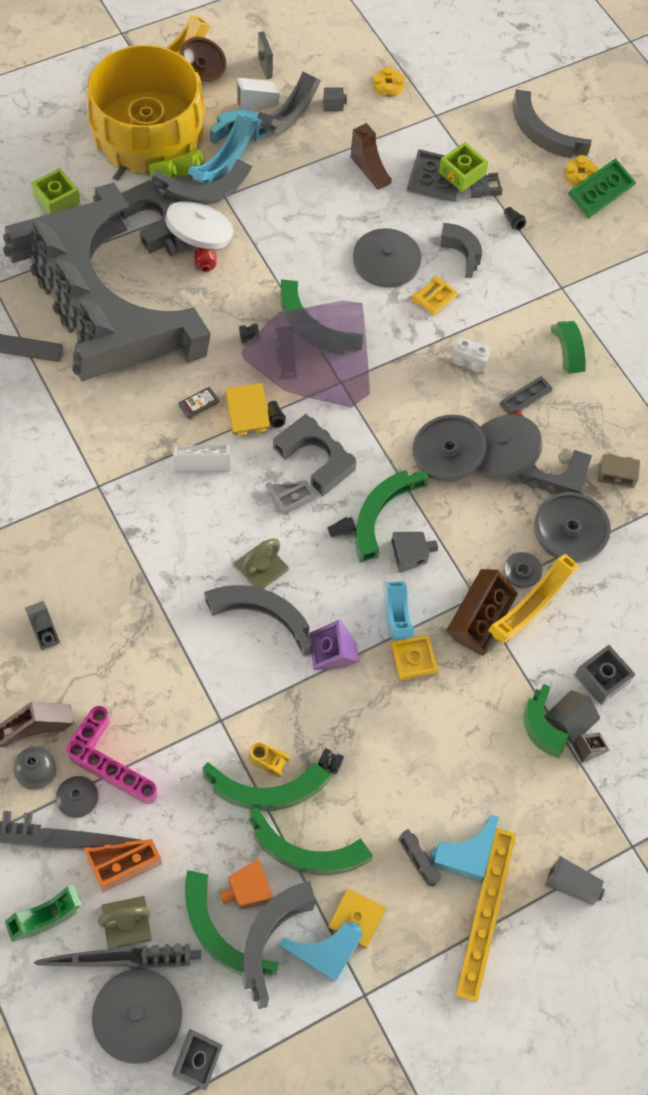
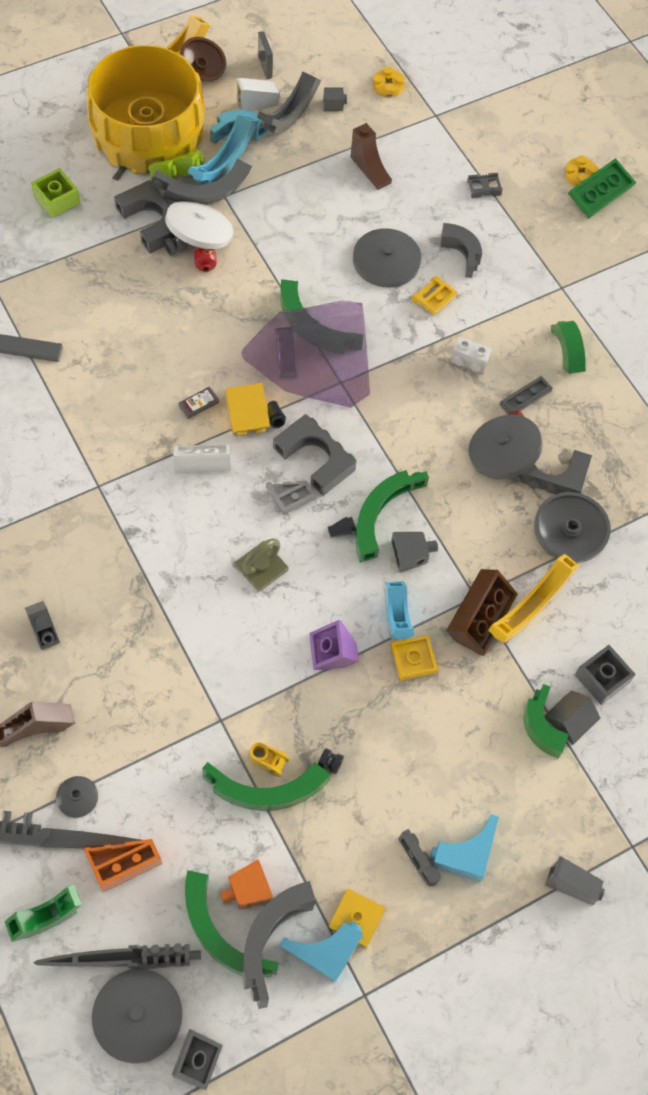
(34, 768): dark grey cylinder -> none
(100, 770): dark pink beam -> none
(107, 327): dark grey arch -> none
(126, 922): olive tile -> none
(248, 333): black wheel -> none
(263, 601): dark grey arch -> none
(304, 860): green arch -> none
(427, 179): dark grey plate -> none
(449, 447): dark grey dish -> none
(463, 166): lime brick -> none
(485, 916): yellow plate -> none
(515, 219): black cone -> none
(523, 562): dark grey dish -> none
(542, 134): dark grey arch -> none
(590, 746): dark brown slope -> none
(618, 470): dark tan brick -> none

